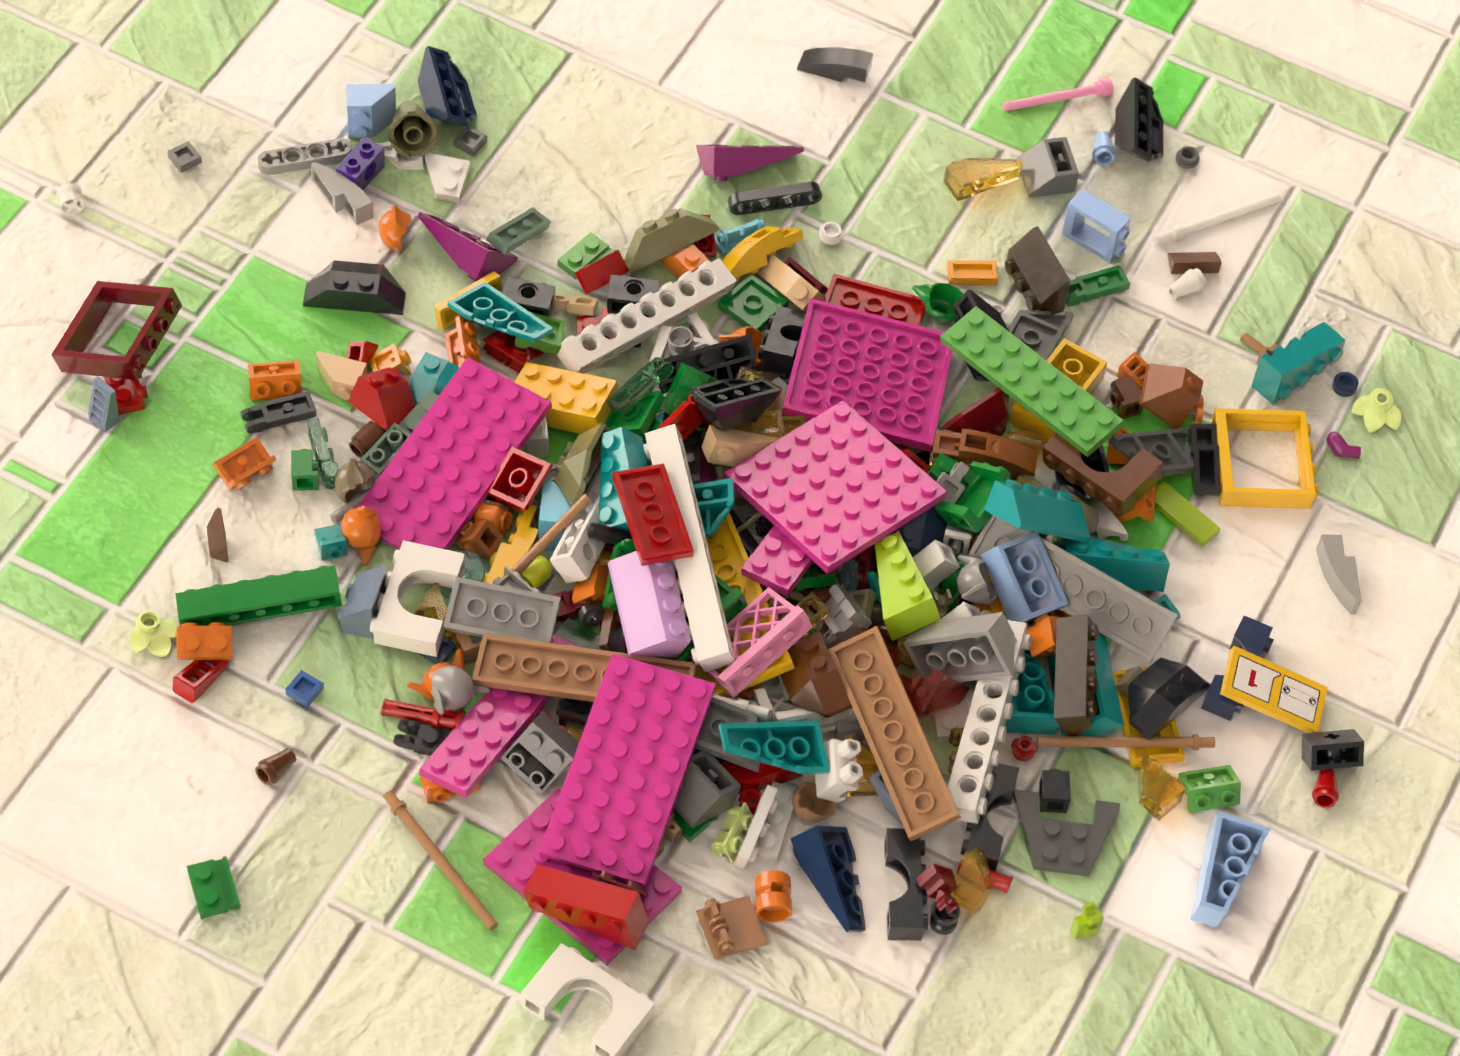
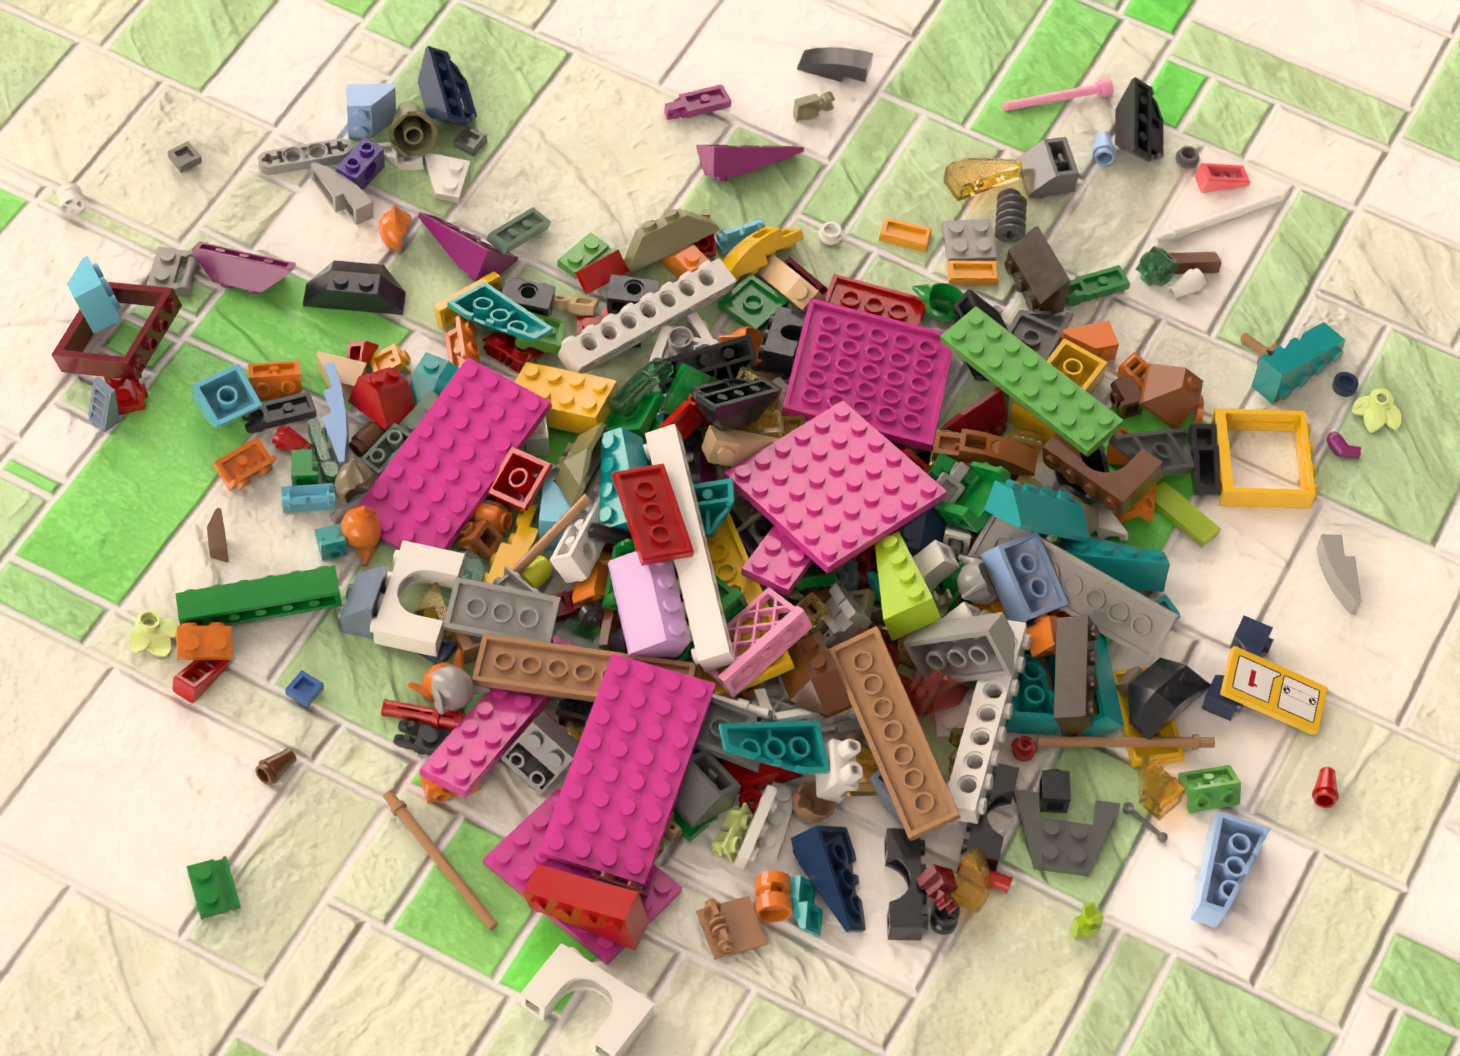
(94, 296): none -> medium azure slope
(166, 269): none -> light grey plate
(225, 396): none -> medium azure slope
(240, 268): none -> wedge
(288, 439): none -> red cone
(308, 497): none -> medium azure hinge
(336, 422): none -> light blue slope
(698, 102): none -> magenta hinge
(747, 201): black beam -> none
(806, 913): none -> teal slope
(810, 105): none -> olive plate
(905, 234): none -> light orange tile
(969, 240): none -> light grey plate
(1010, 215): none -> dark grey piece
(1094, 338): none -> orange slope
(1117, 223): light blue window -> none
(1128, 808): none -> dark grey hinge
(1157, 267): none -> clear green brick
(1208, 182): none -> coral slope
(1332, 749): black brick -> none

